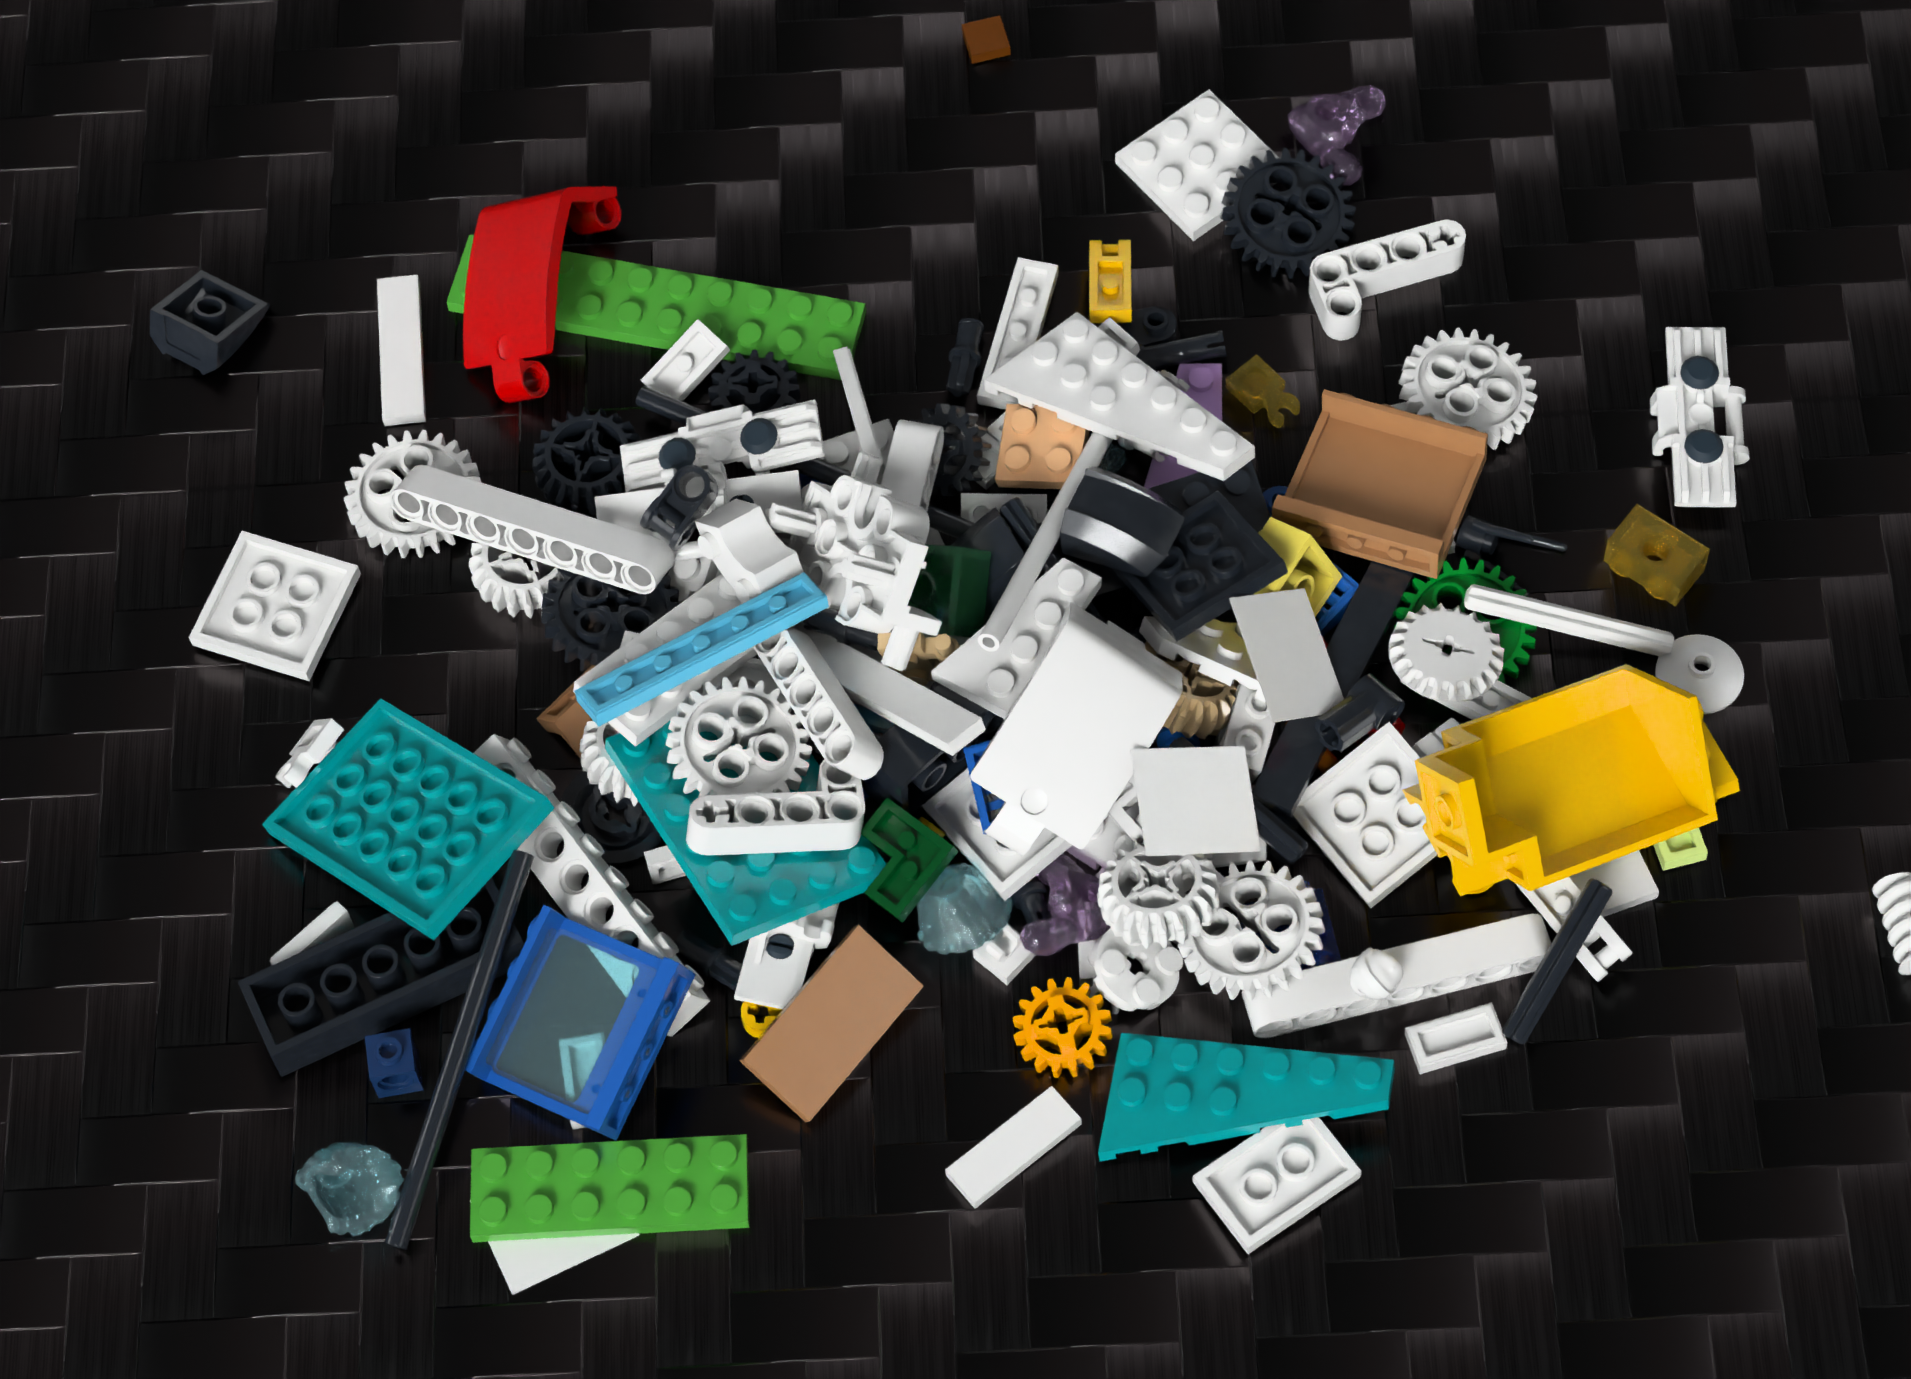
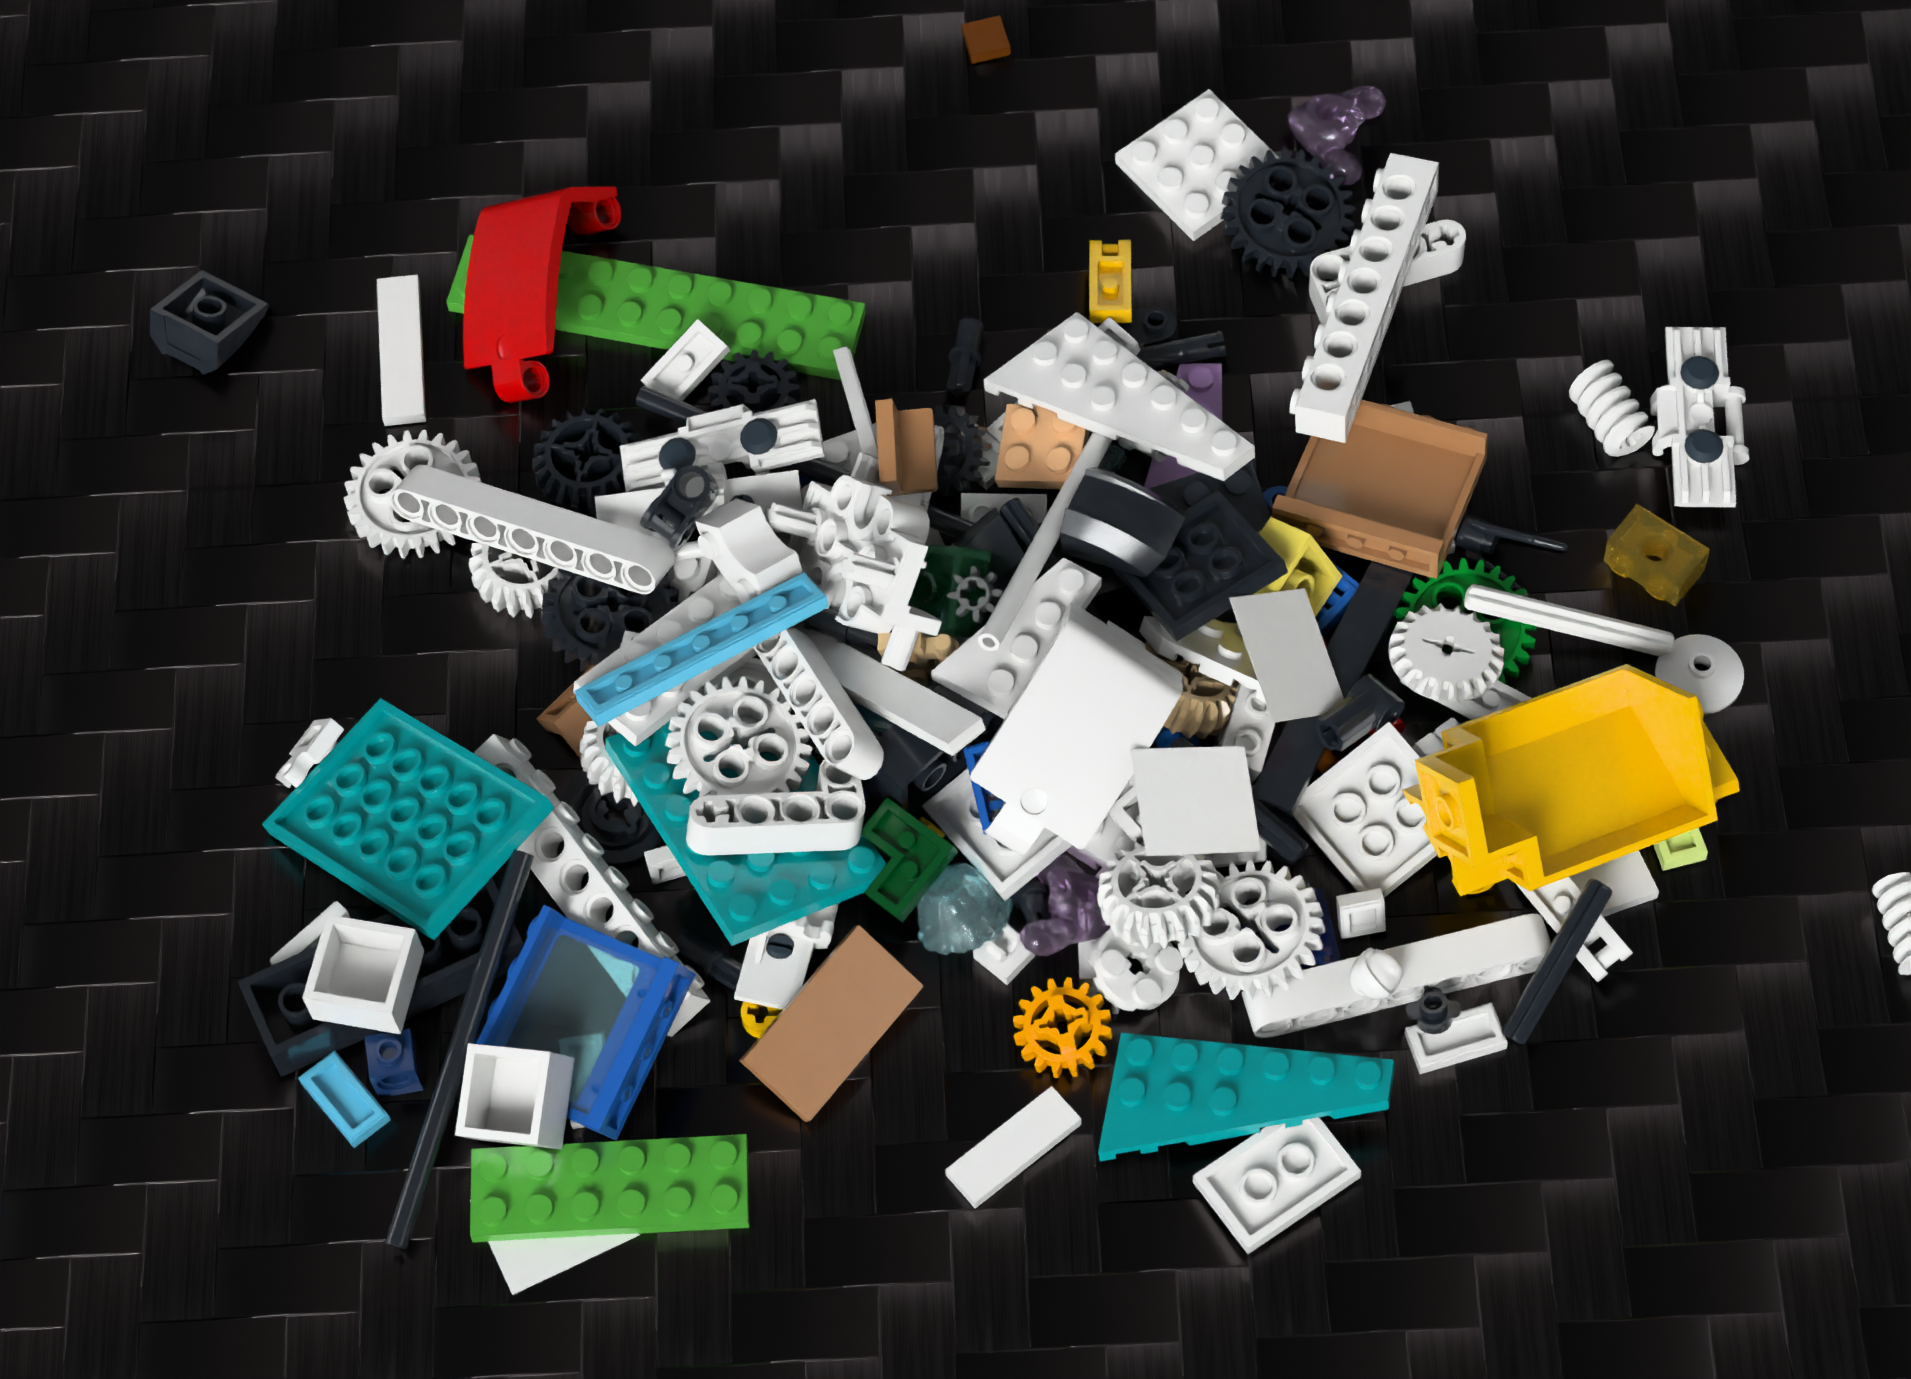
(275, 605): white plate -> none
(344, 1099): none -> medium azure tile
(351, 1185): clear light blue hair -> none
(363, 974): none -> white piece
(514, 1096): none -> white piece
(906, 449): none -> medium nougat panel
(968, 586): none -> dark grey gear
(1019, 321): white plate -> none
(1259, 387): clear yellow plate -> none
(1361, 913): none -> white tile
(1365, 299): none -> white brick
(1431, 1020): none -> black plate
(1469, 385): white gear -> none
(1609, 411): none -> white piece

